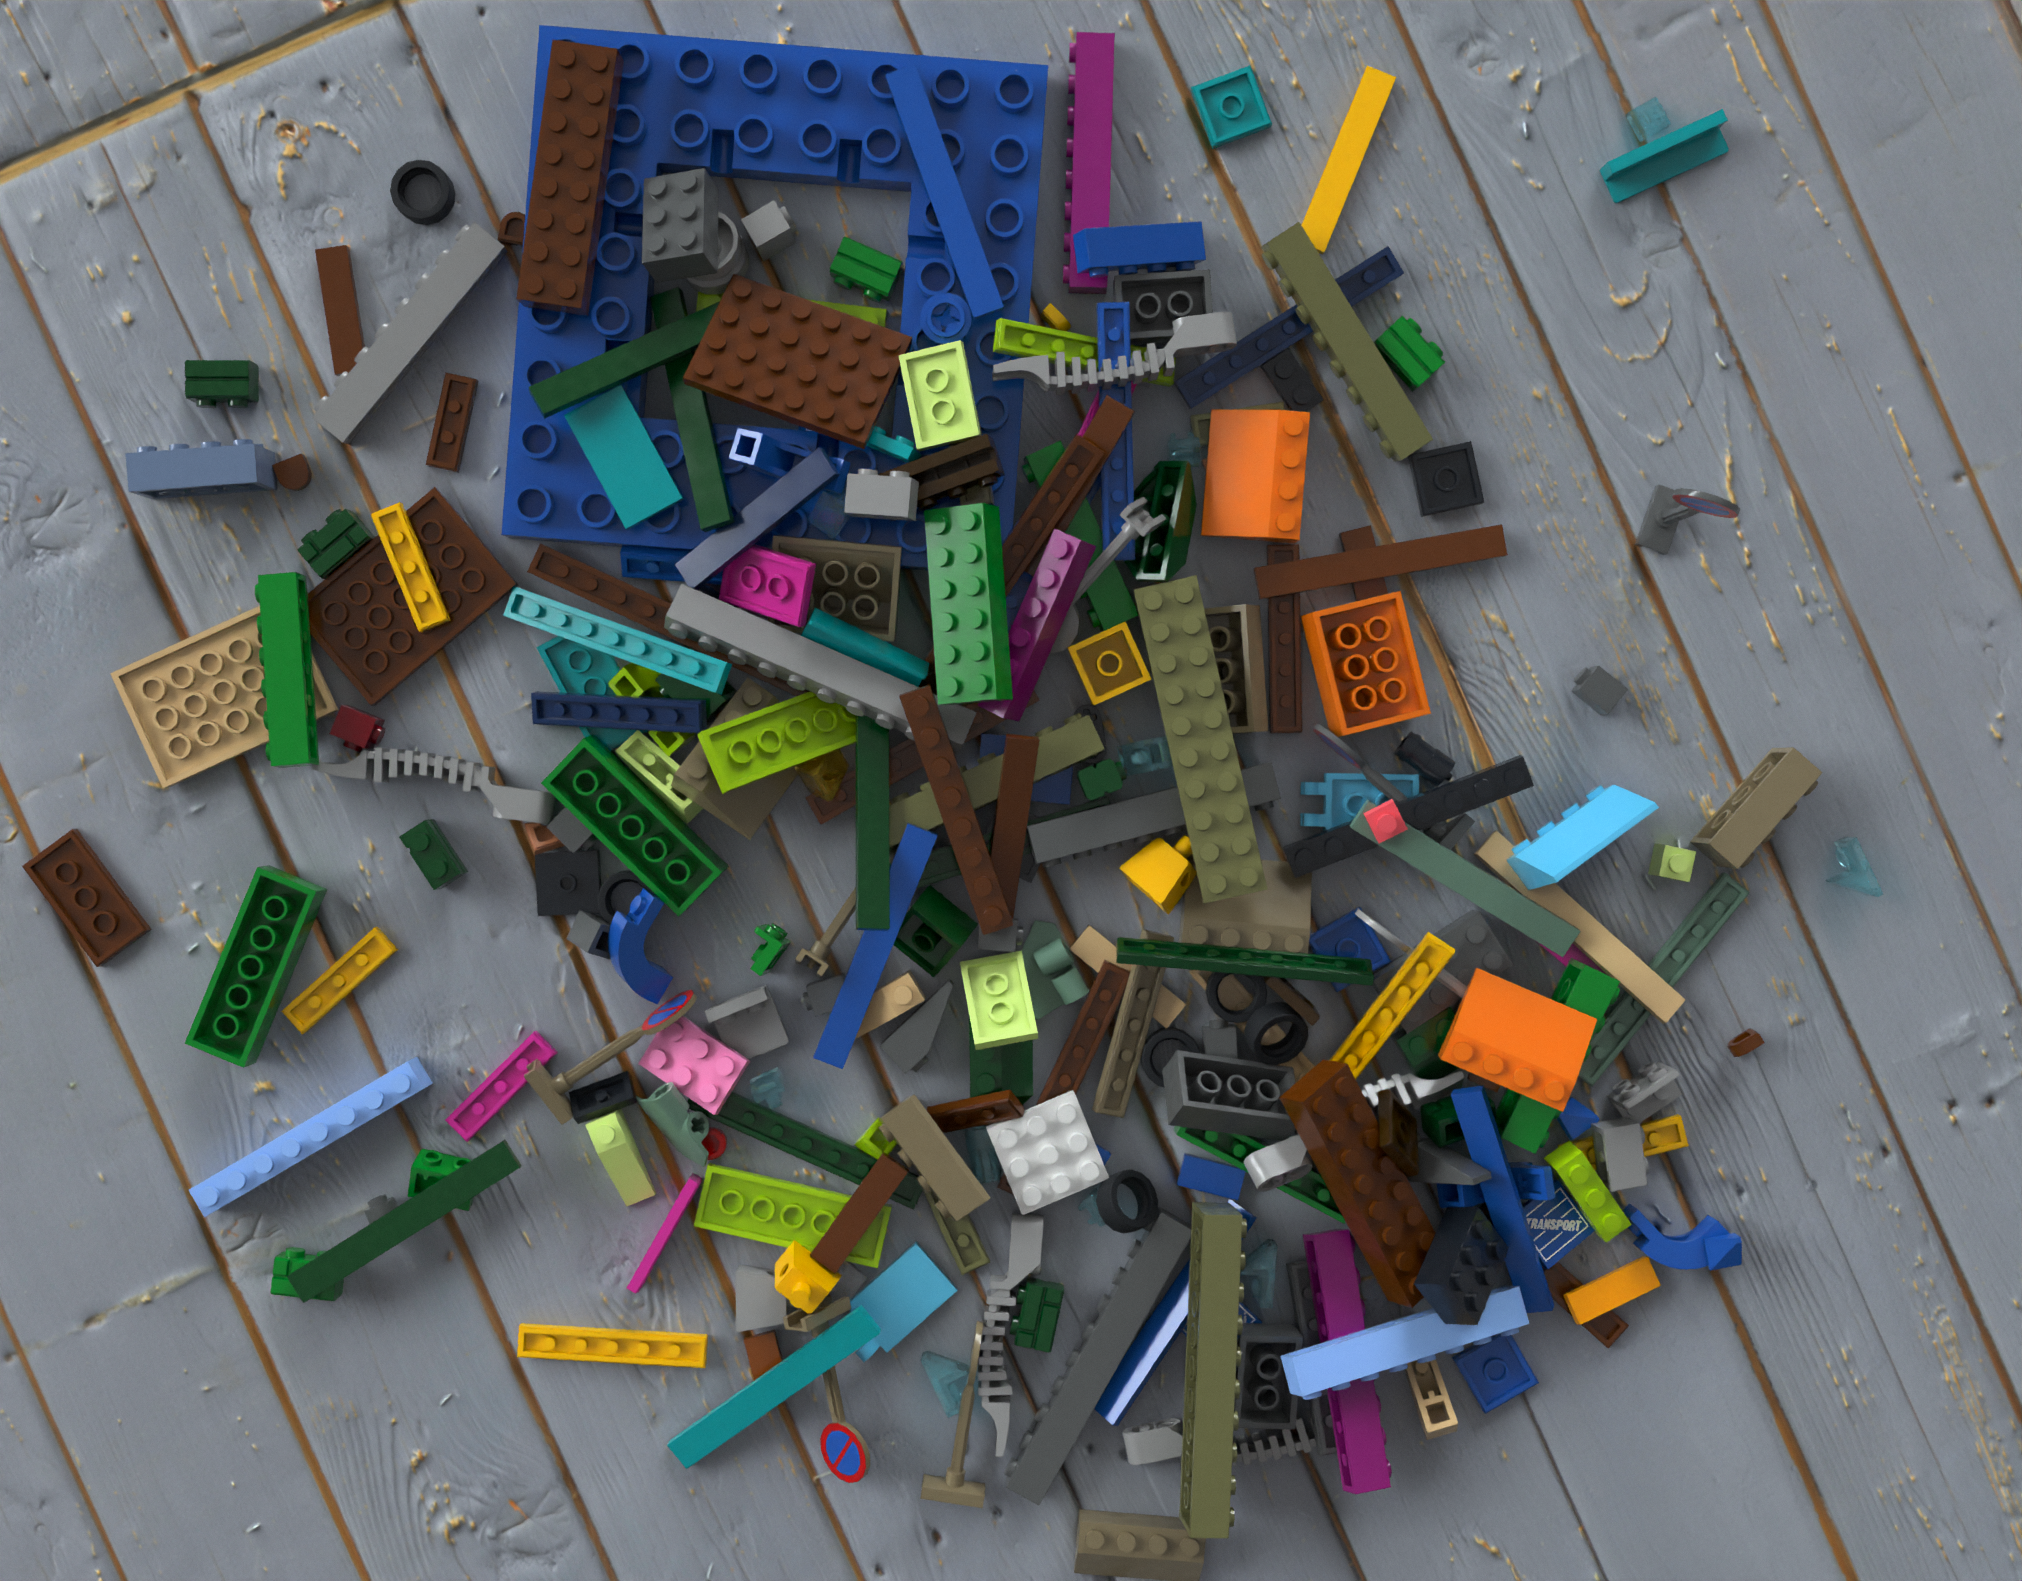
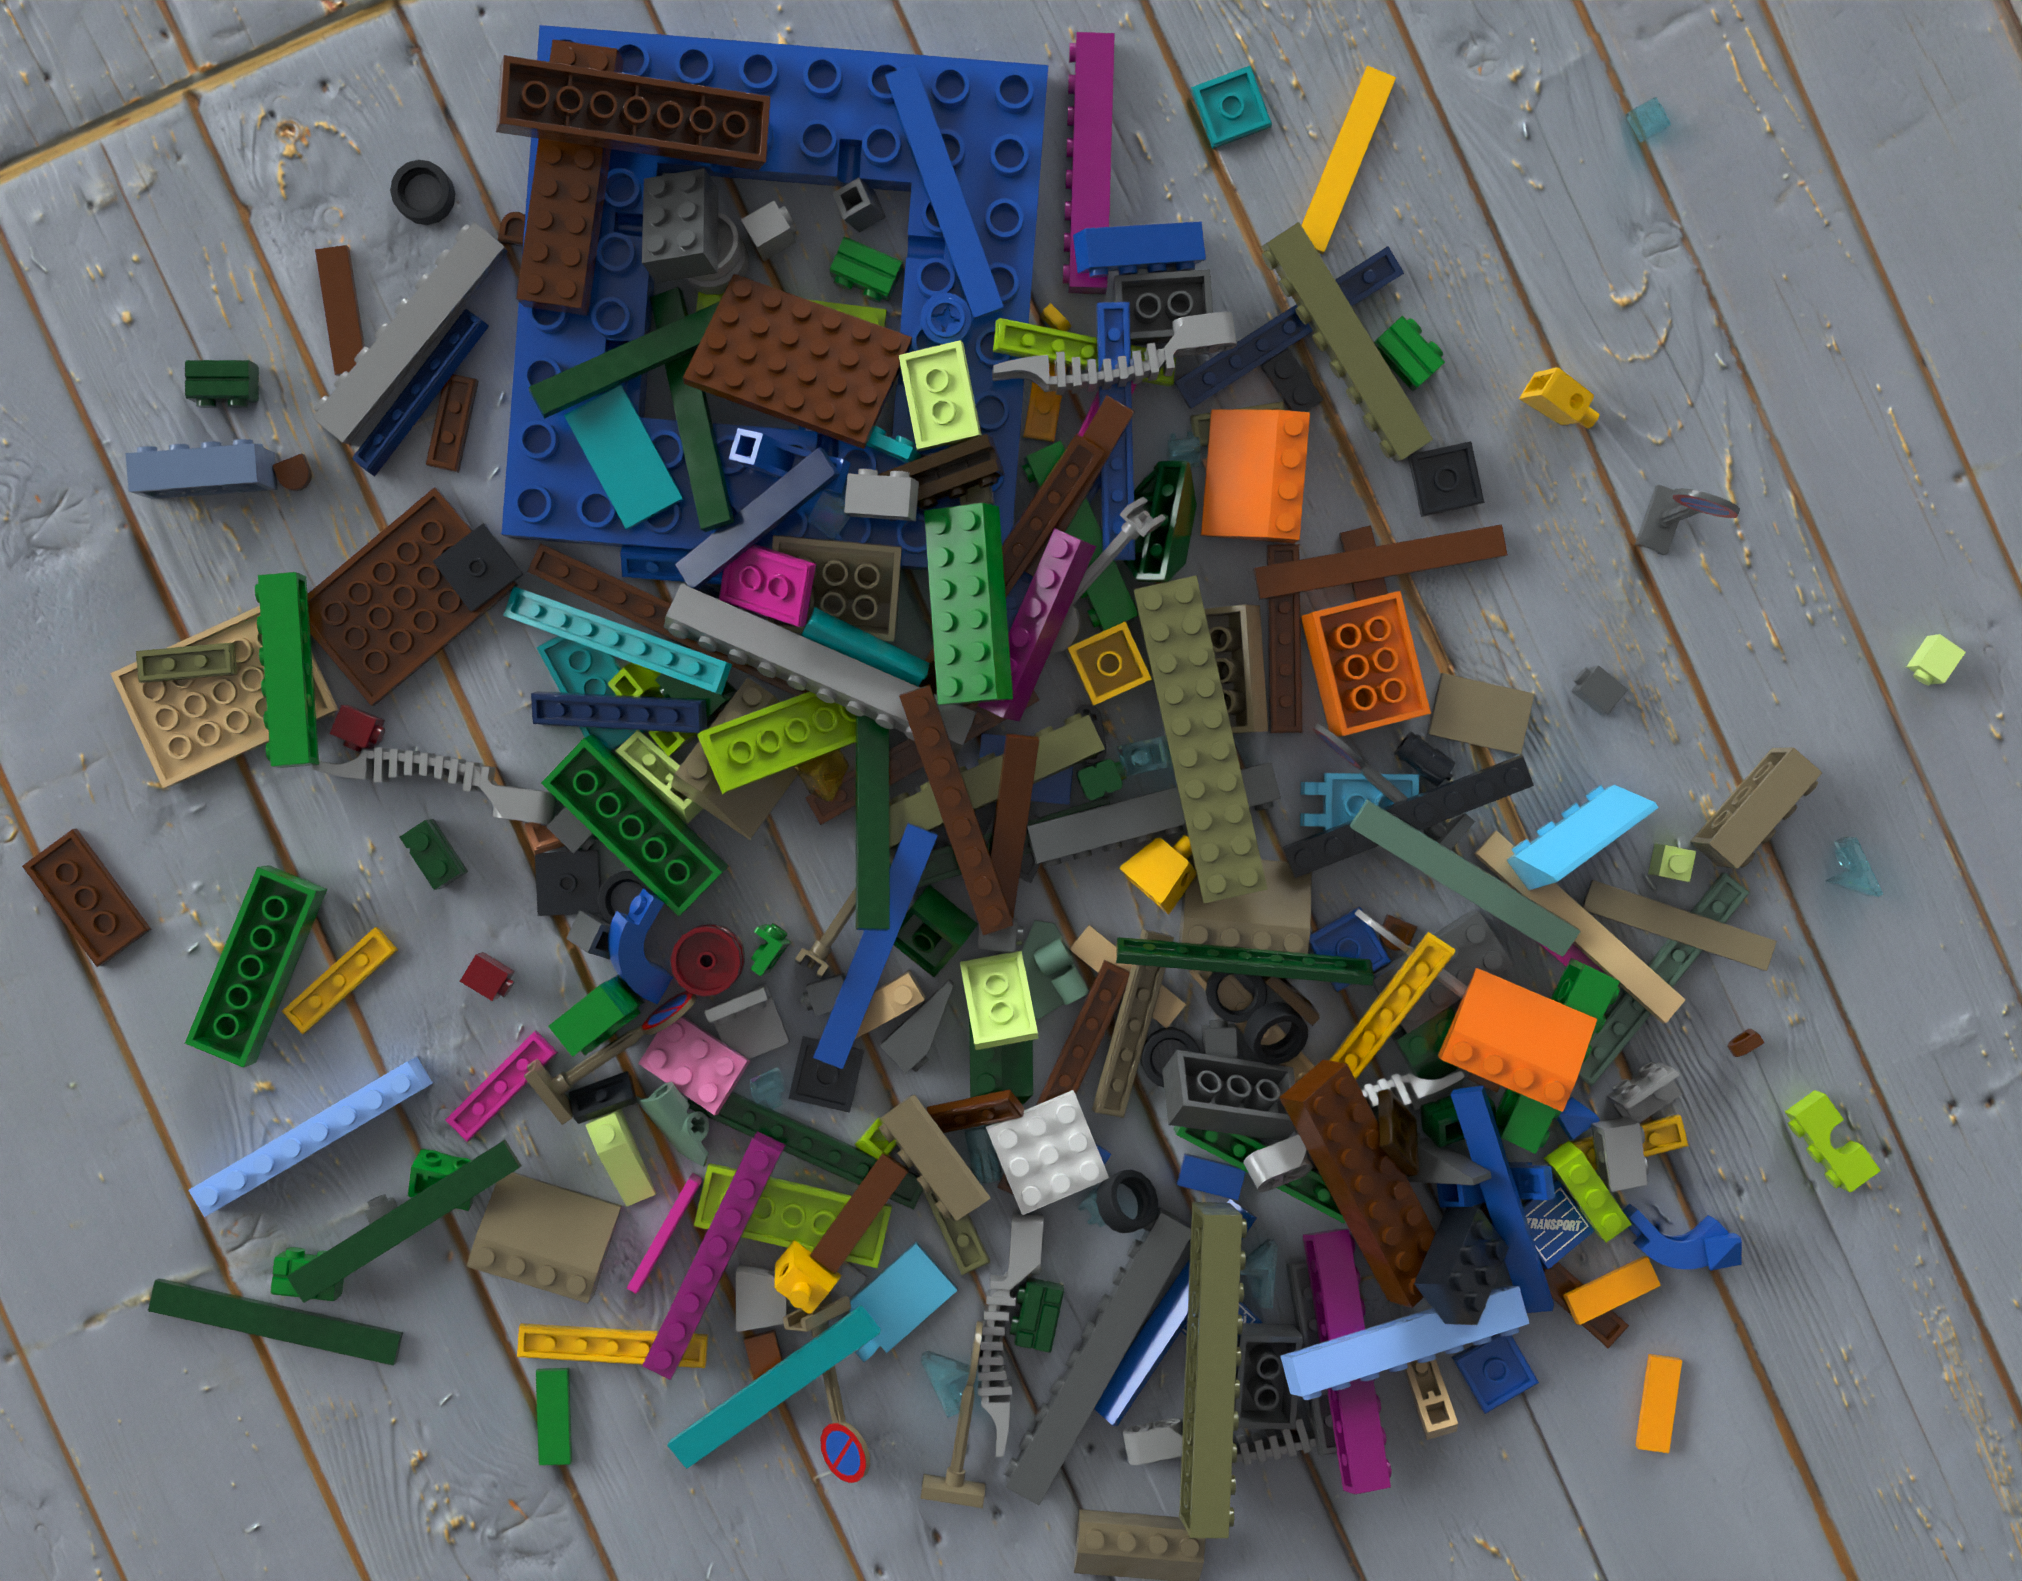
(186, 662): none -> olive tile
(275, 1321): none -> dark green tile
(335, 542): dark green brick -> none
(410, 567): yellow tile -> none
(420, 392): none -> dark blue tile
(478, 567): none -> black plate
(488, 977): none -> dark red brick
(545, 1237): none -> dark tan slope
(553, 1416): none -> green tile
(597, 1016): none -> green brick
(632, 113): none -> reddish brown brick
(689, 964): none -> dark red wheel
(713, 1255): none -> magenta brick
(715, 1143): red tile -> none
(824, 1083): none -> black plate
(859, 205): none -> dark grey brick
(1042, 412): none -> light orange tile
(1385, 821): coral plate -> none
(1399, 928): none -> reddish brown tile
(1480, 714): none -> dark tan tile
(1560, 398): none -> yellow torso
(1658, 1403): none -> light orange tile
(1665, 157): teal panel -> none
(1679, 925): none -> dark tan tile
(1814, 1121): none -> lime arch
(1935, 660): none -> yellowish green brick

